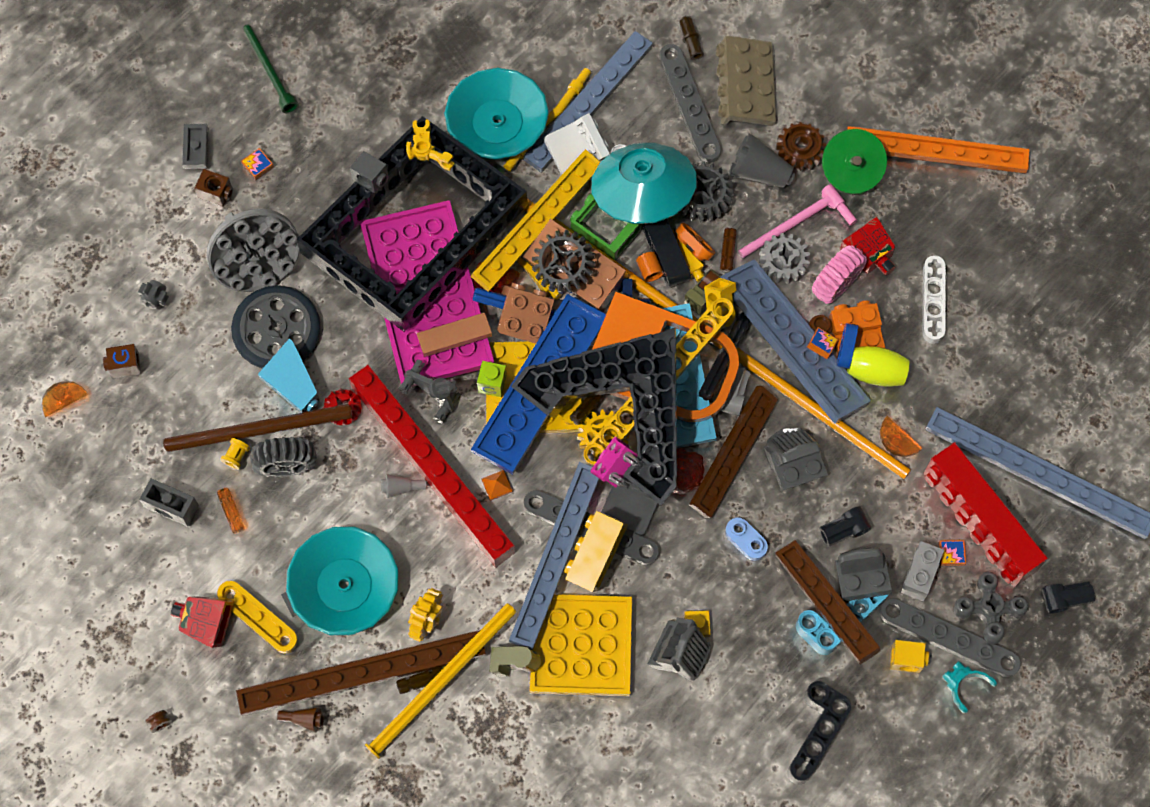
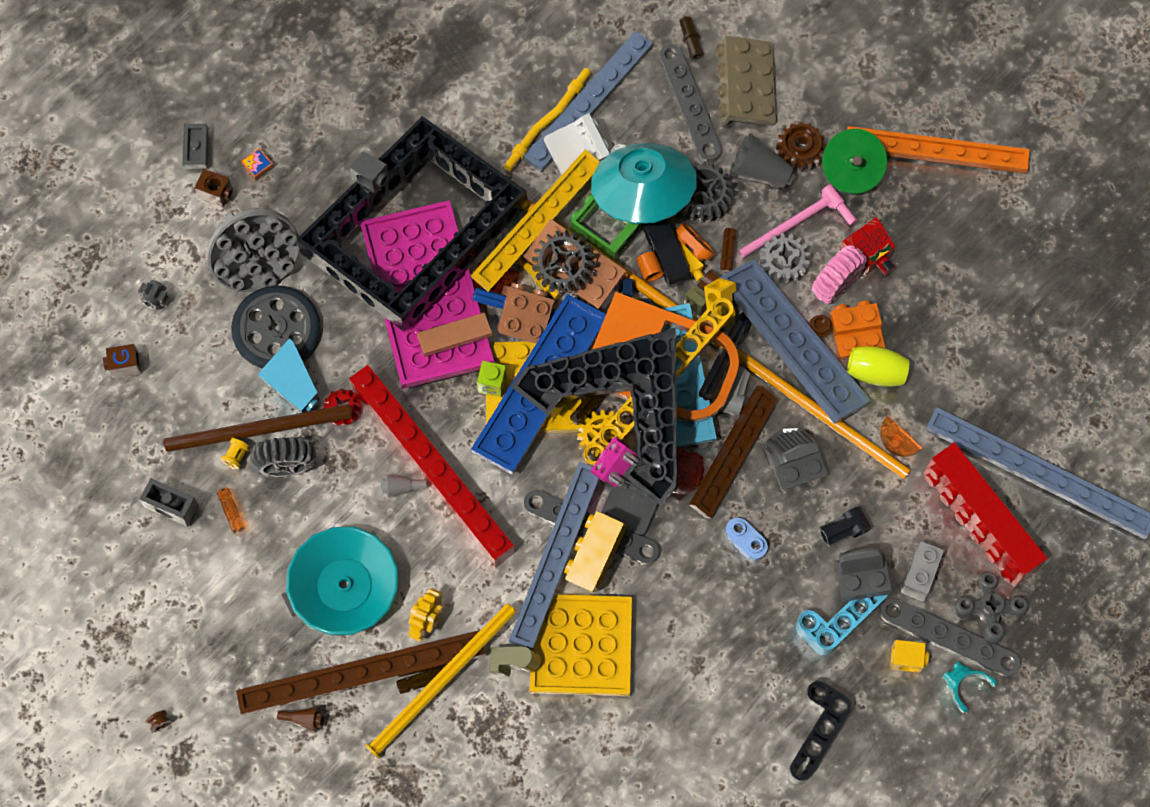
(61, 395): clear orange plate -> none
(204, 619): torso -> none
(258, 617): yellow plate -> none
(286, 101): dark green piece -> none
(423, 148): yellow piece -> none
(440, 389): dark grey axle -> none
(491, 97): teal dish -> none
(496, 485): orange slope -> none
(681, 649): dark grey piece -> none
(701, 620): yellow plate -> none
(822, 343): tile -> none
(828, 602): reddish brown plate -> none
(847, 345): blue beam -> none
(933, 299): white beam -> none
(953, 553): tile -> none
(1061, 598): black piece -> none

